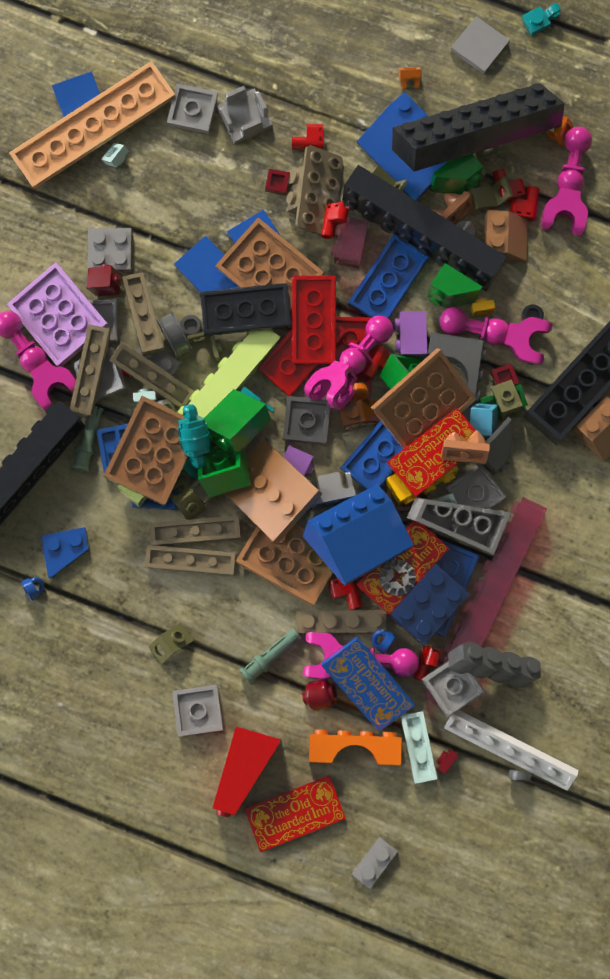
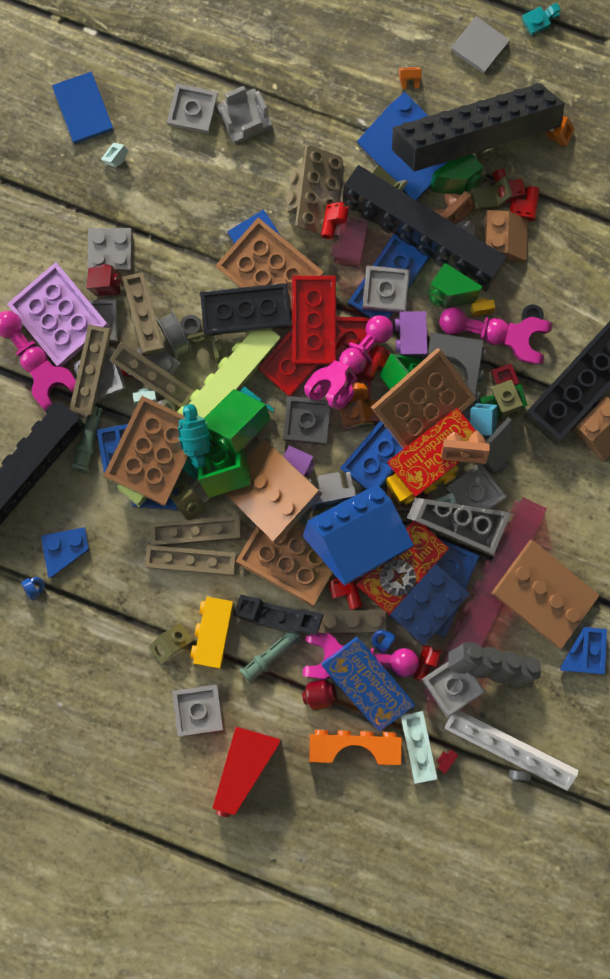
(92, 125): light nougat plate -> none
(200, 268): blue tile -> none
(212, 632): none -> yellow brick
(277, 182): dark red plate -> none
(278, 617): none -> black slope
(294, 813): red tile -> none
(314, 137): red piece -> none
(374, 862): light grey plate -> none
(385, 289): none -> light grey tile
(545, 594): none -> medium nougat plate
(570, 183): dark pink piece -> none
(587, 652): none -> blue wing

